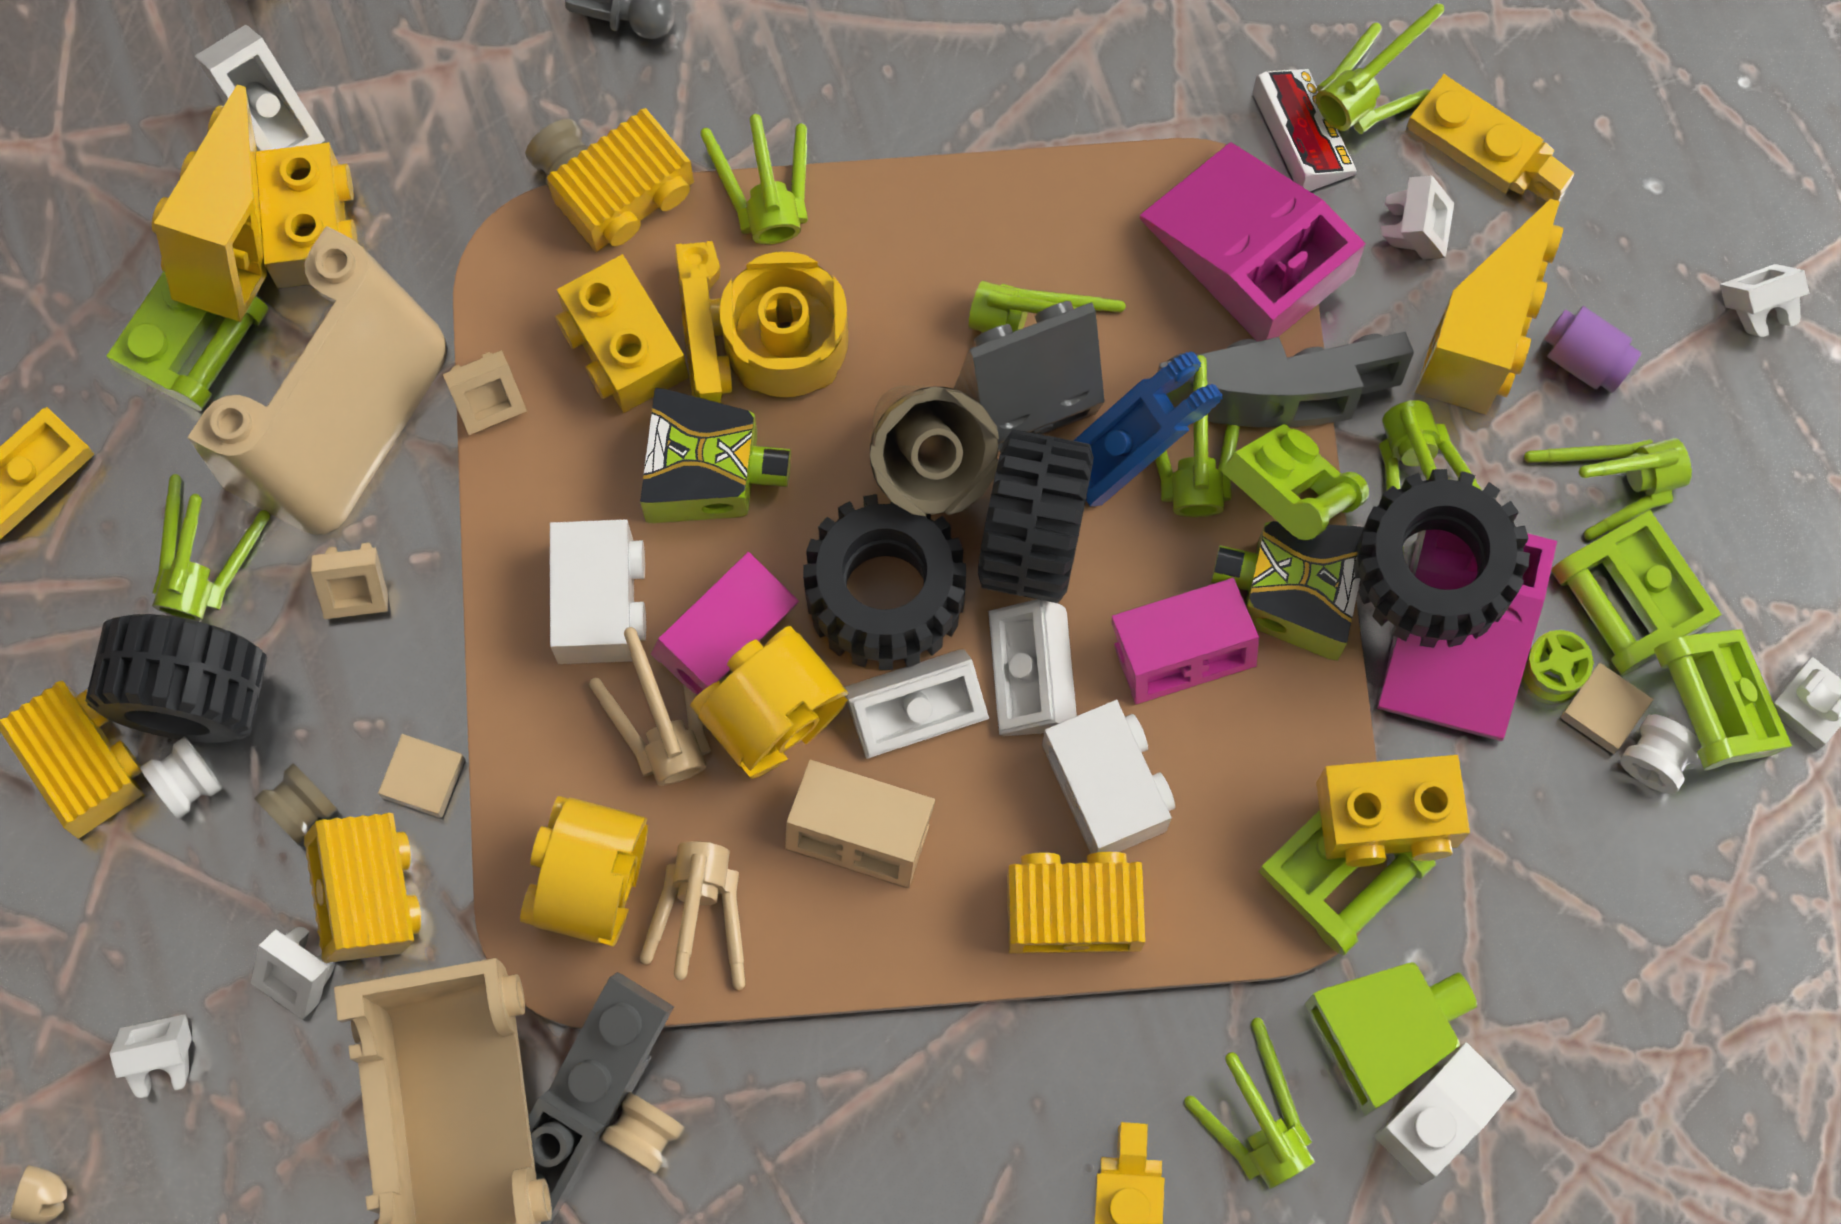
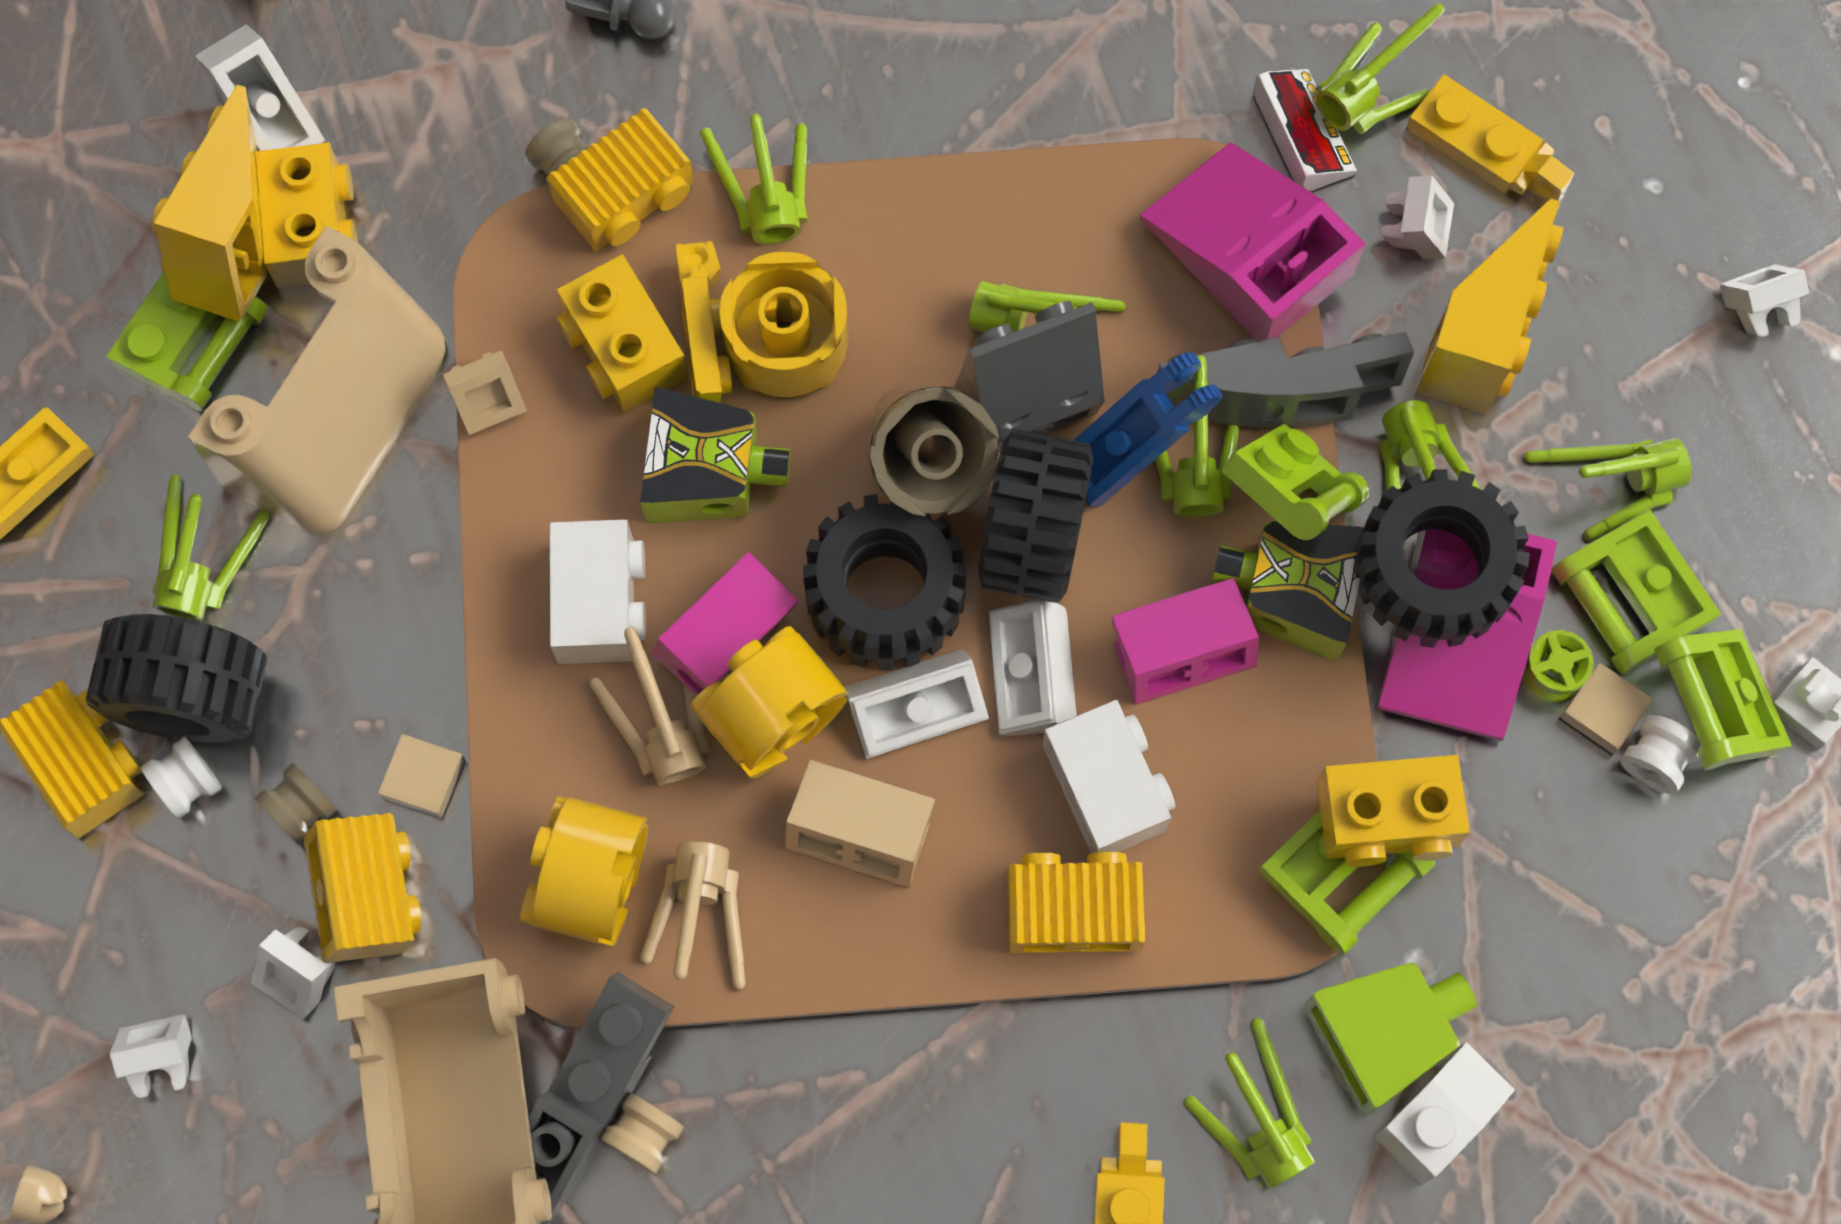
(349, 582): tan tile -> none
(1591, 349): medium lavender brick -> none

